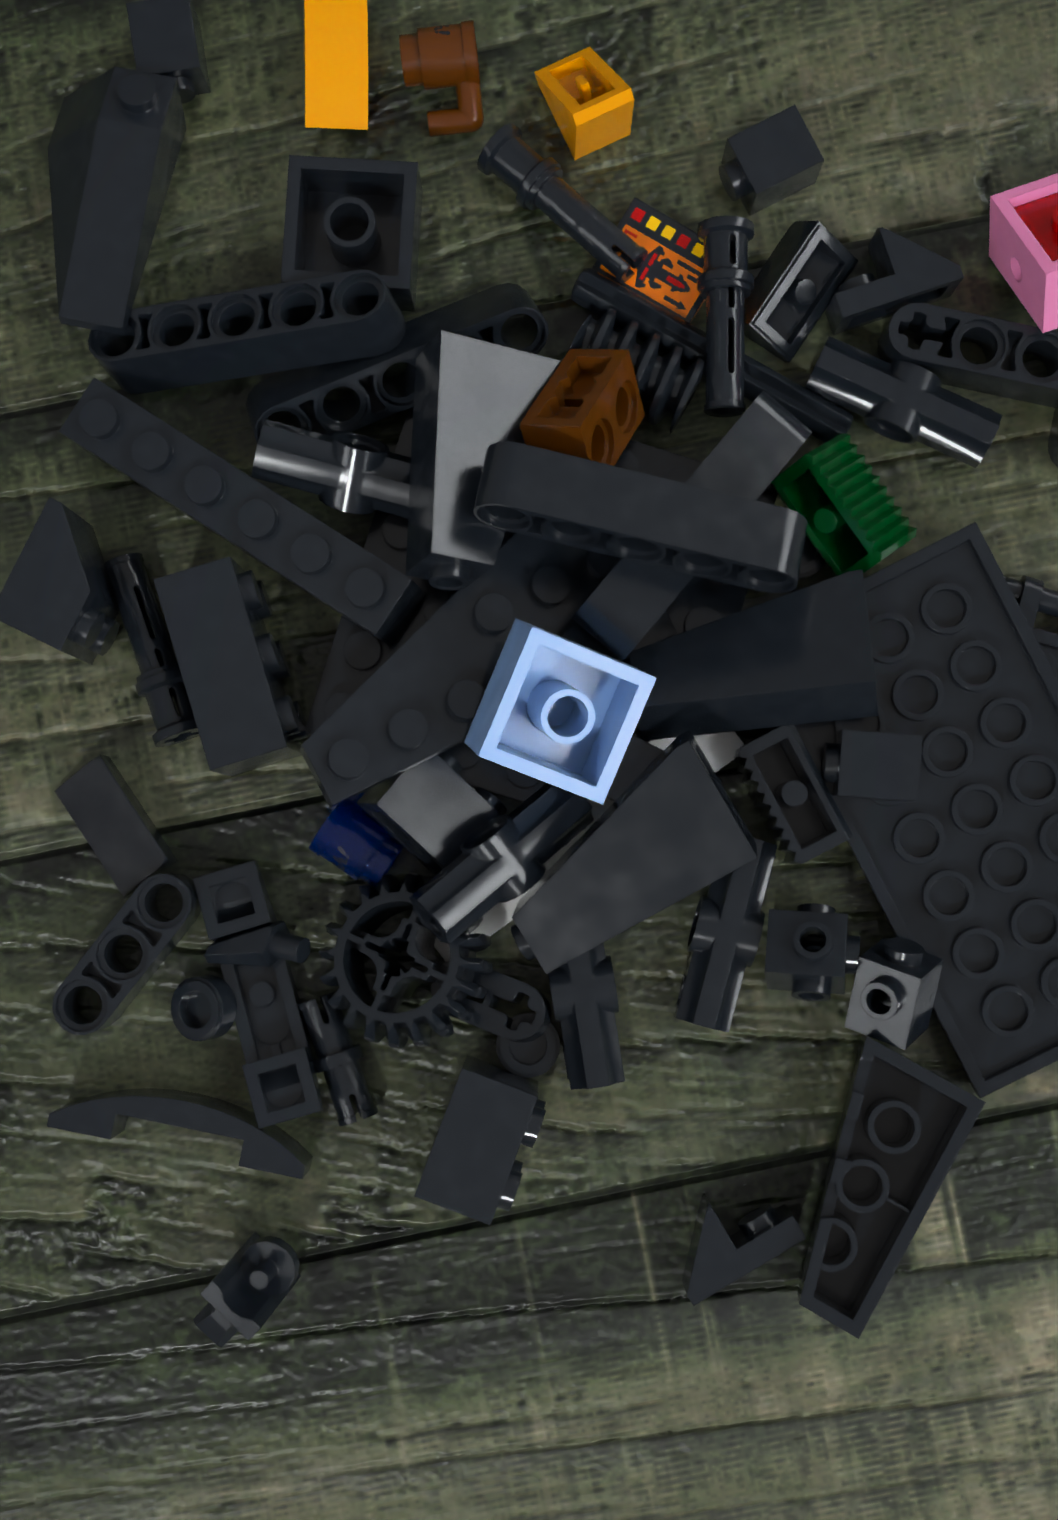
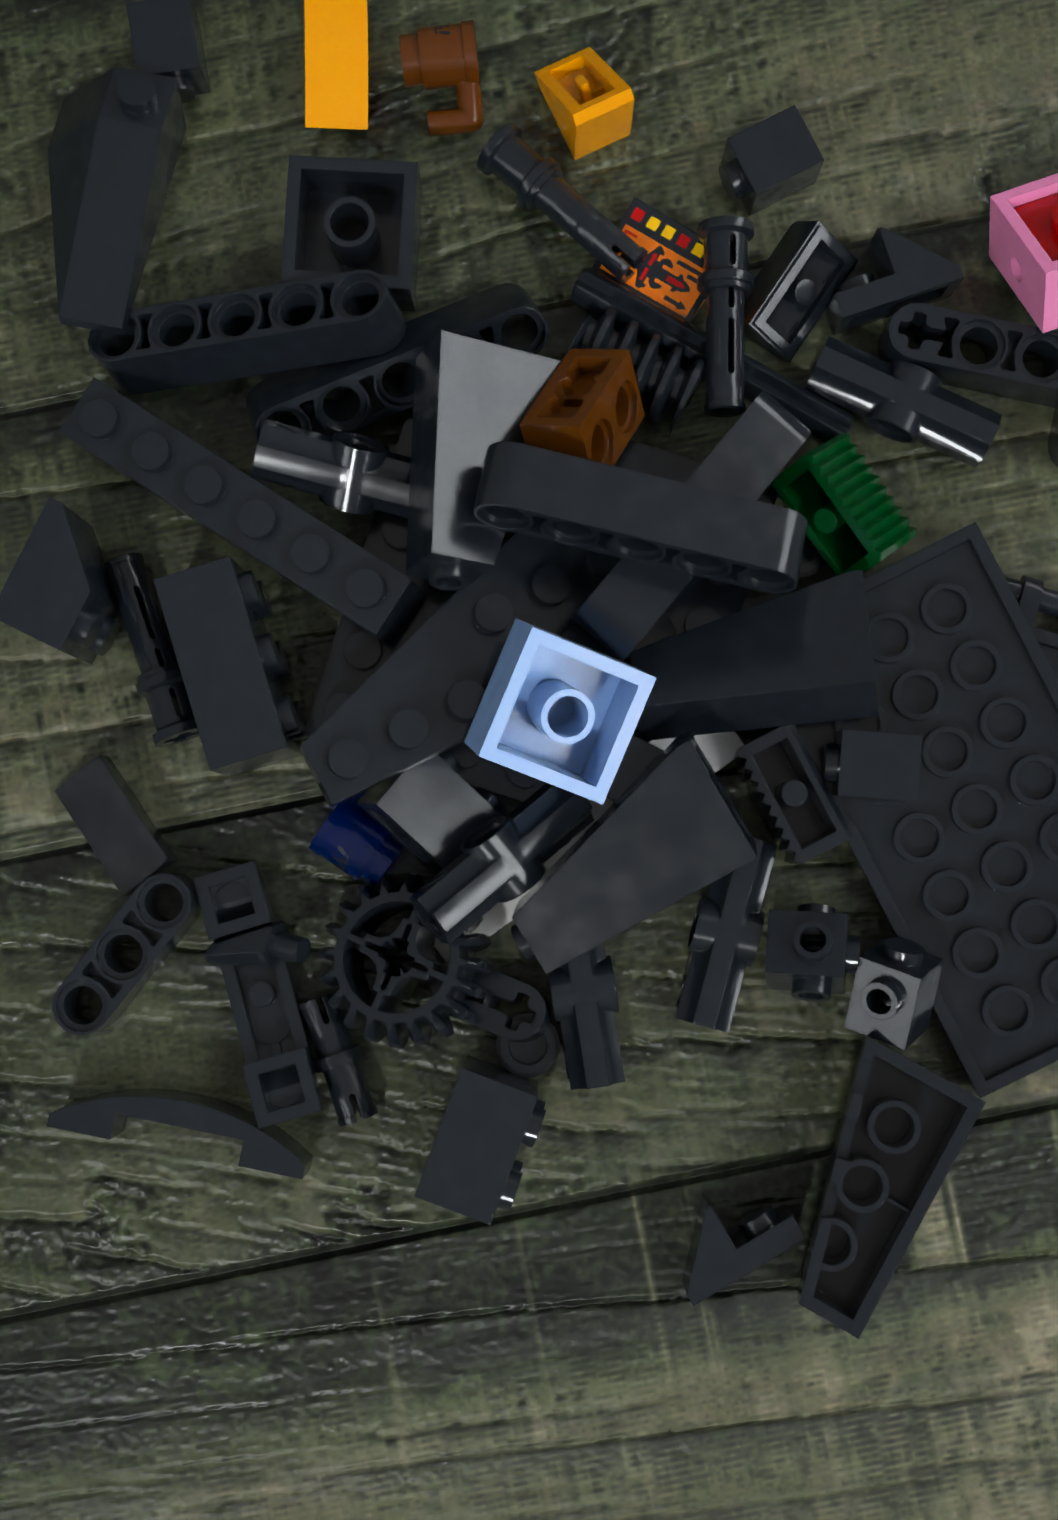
(203, 1008): black tile -> none
(248, 1289): black hips -> none

